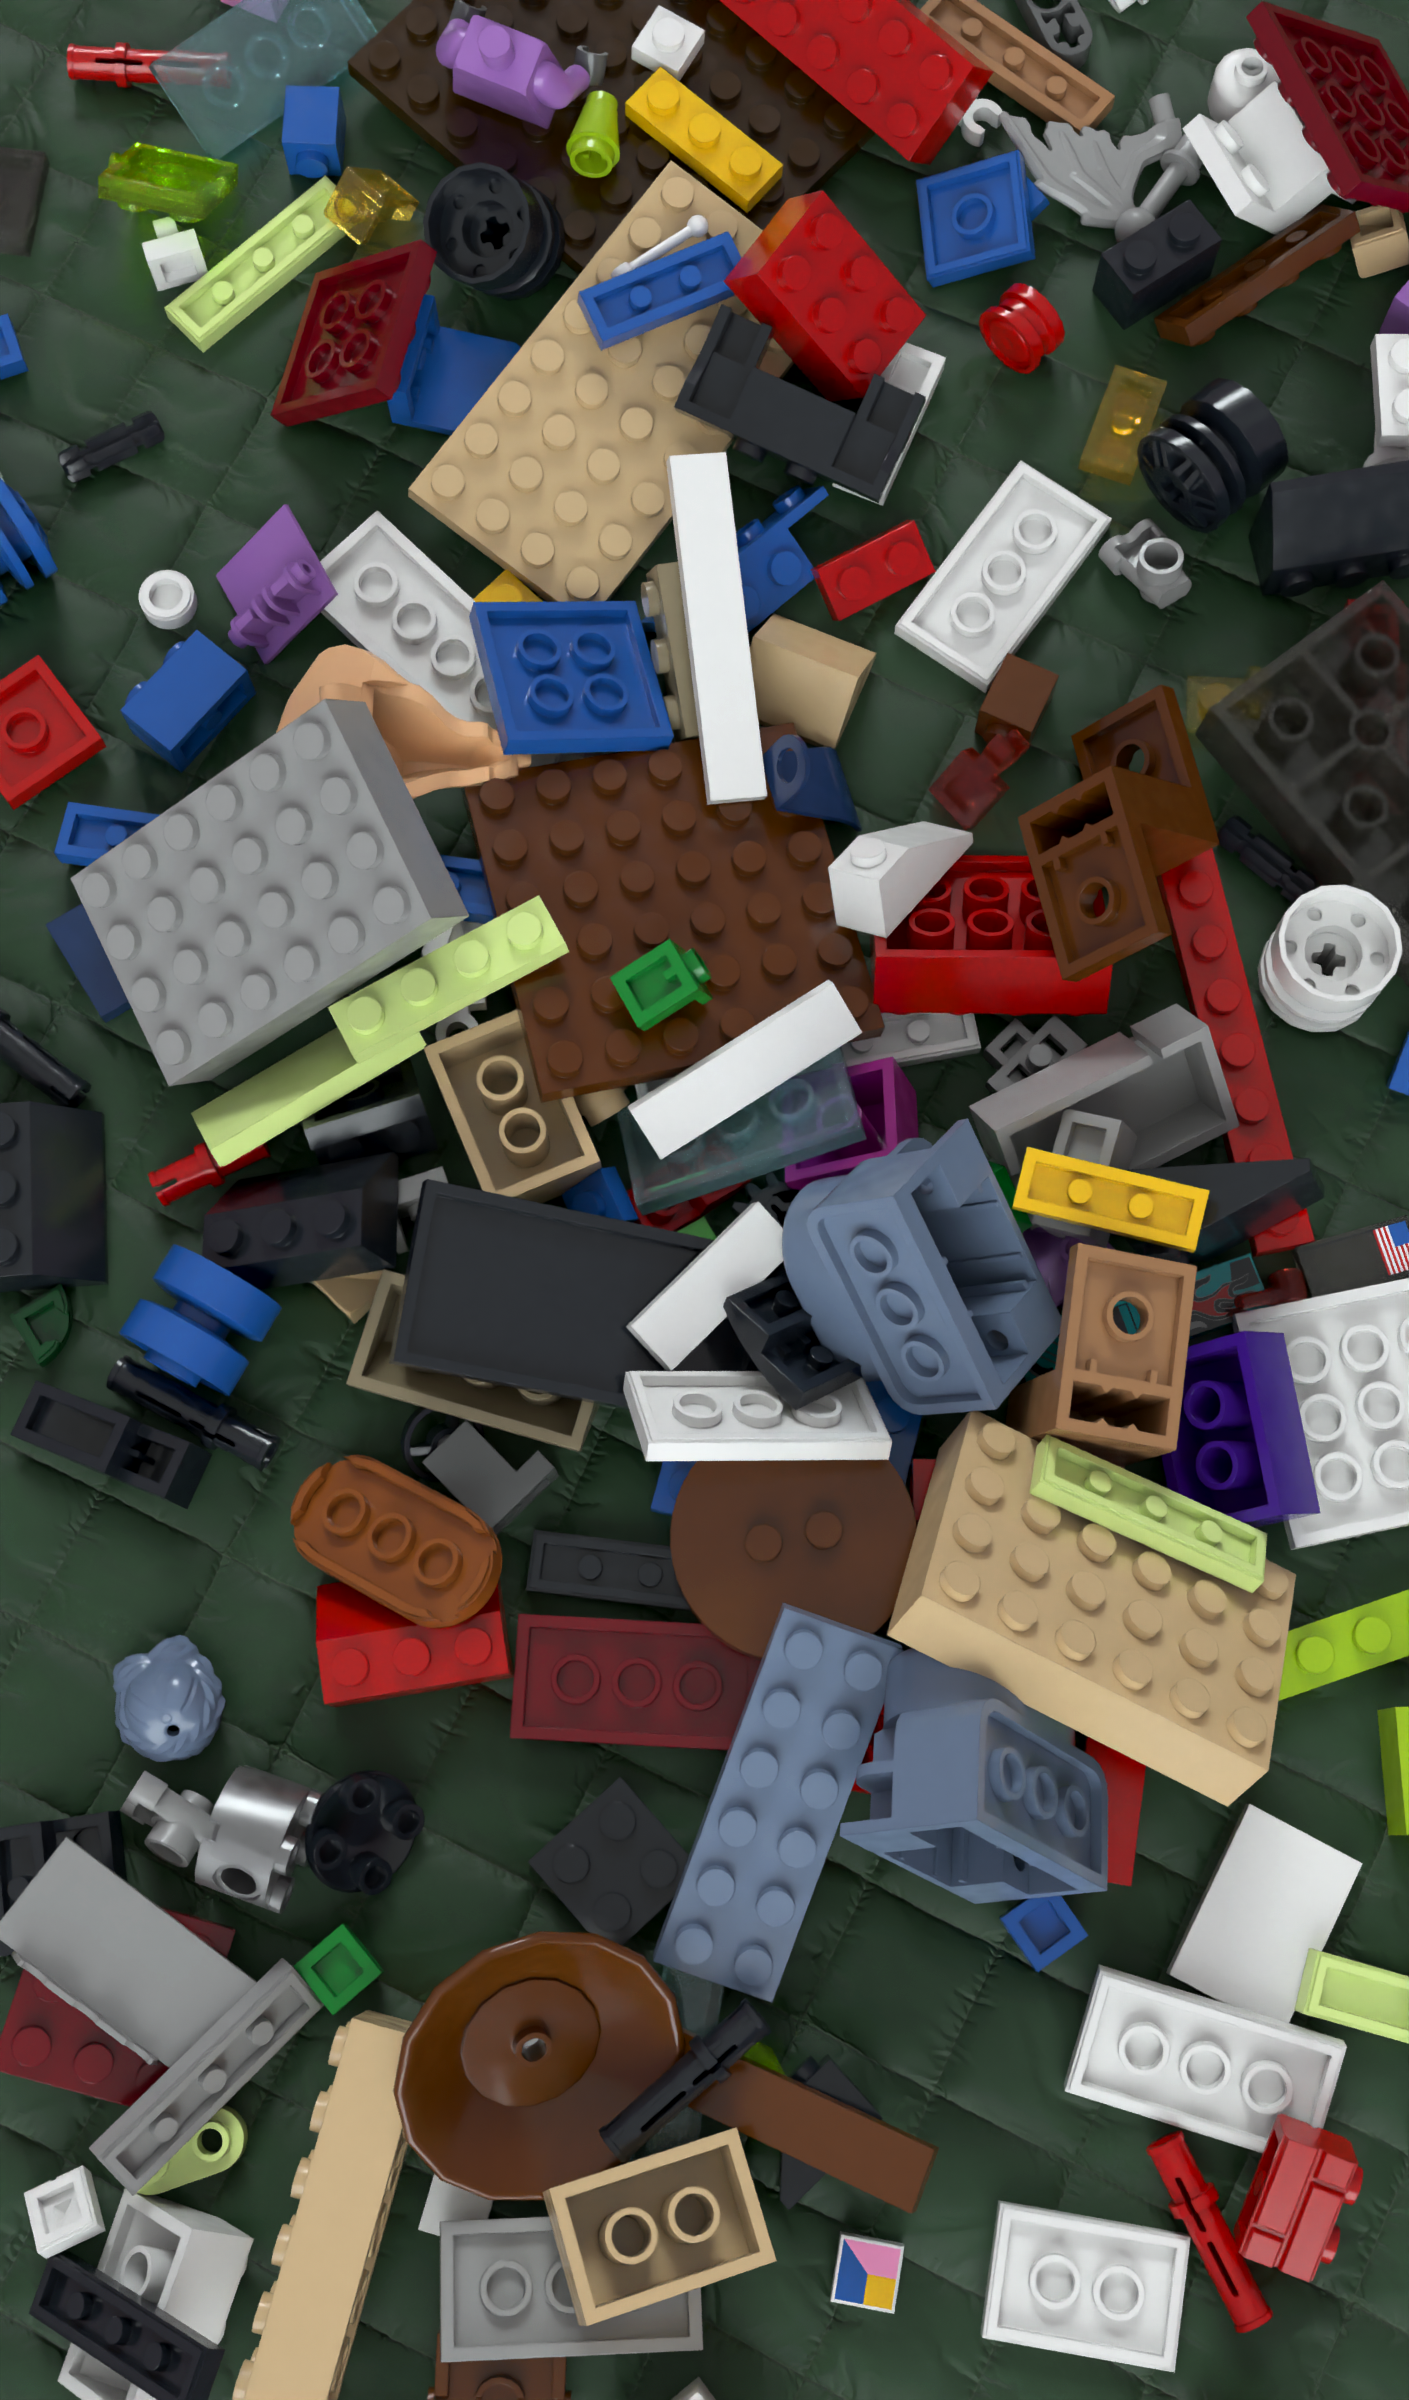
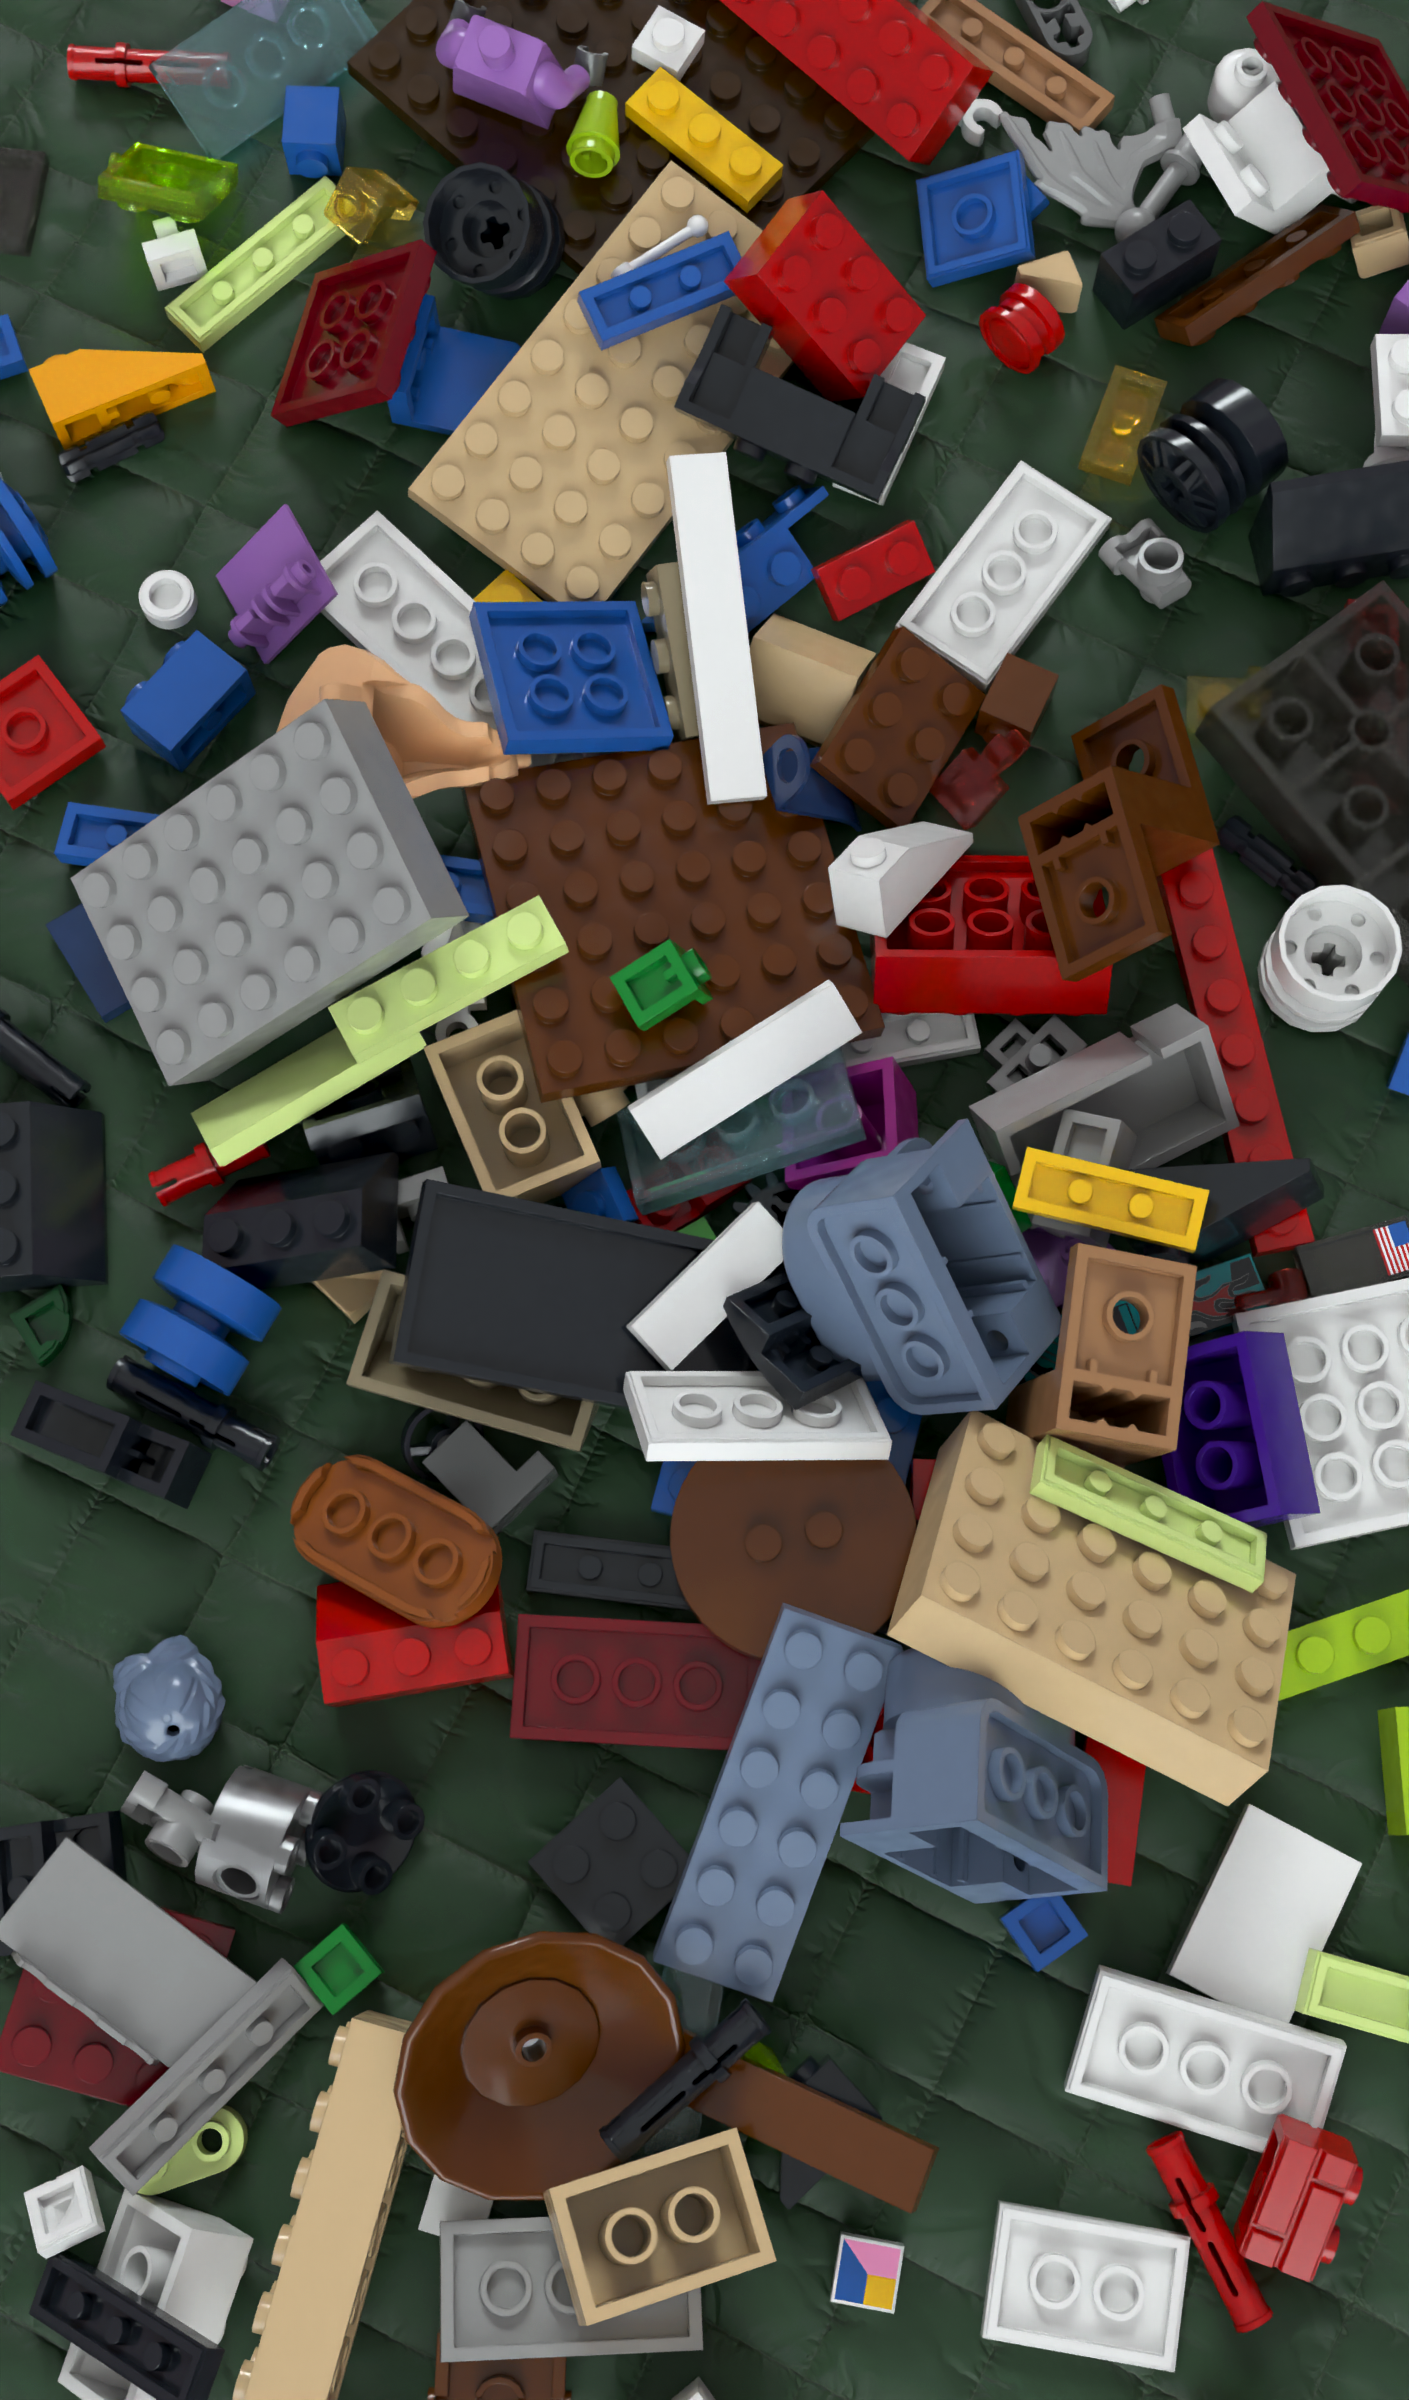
(103, 388): none -> light orange slope
(898, 730): none -> reddish brown plate
(1055, 279): none -> tan slope

